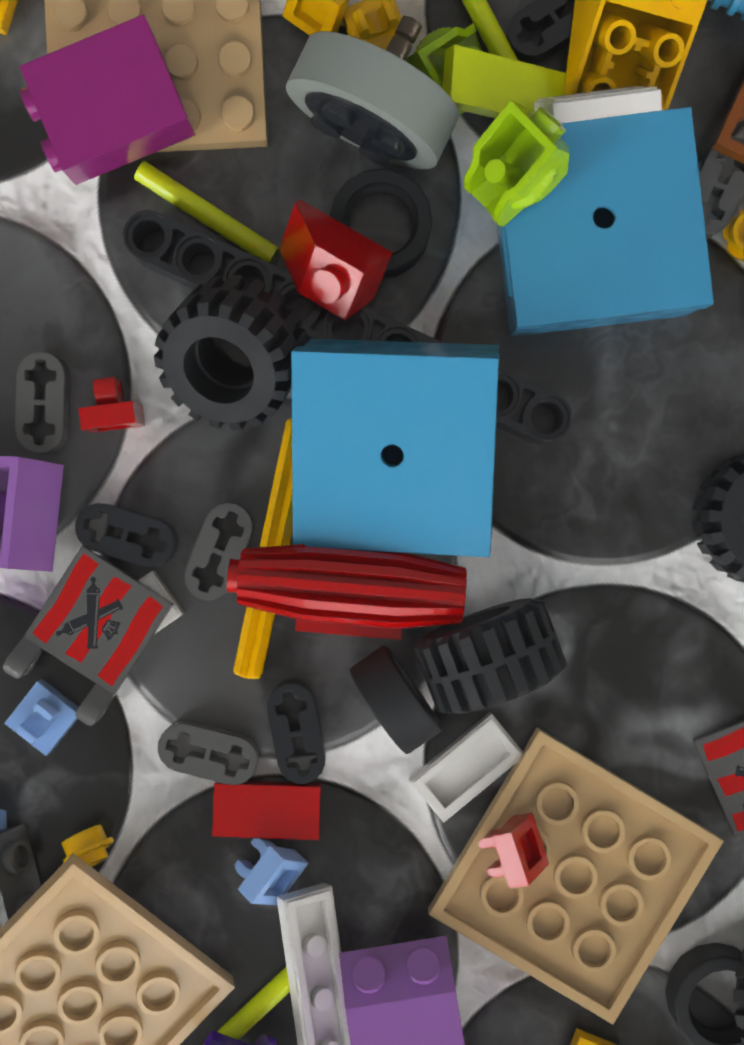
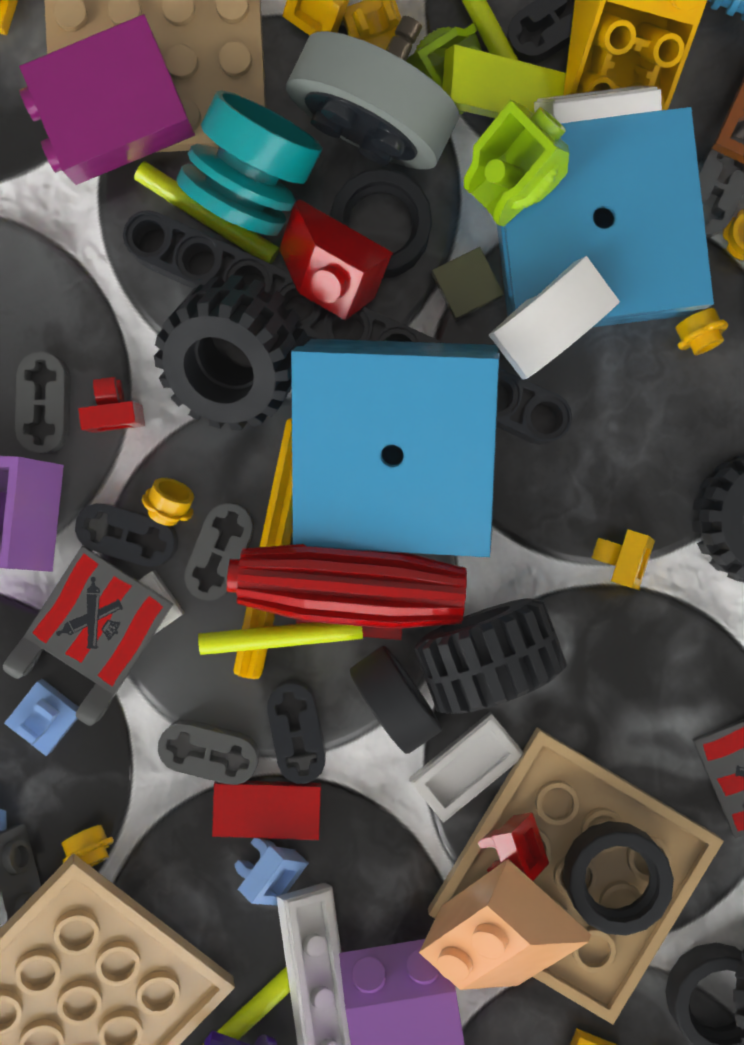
(168, 501): none -> yellow plate
(244, 172): none -> teal wheel
(276, 637): none -> neon yellow bar
(467, 283): none -> olive tile
(500, 932): none -> light nougat slope
(554, 318): none -> white slope
(628, 558): none -> yellow tile
(645, 909): none -> black tyre
(701, 331): none -> yellow plate

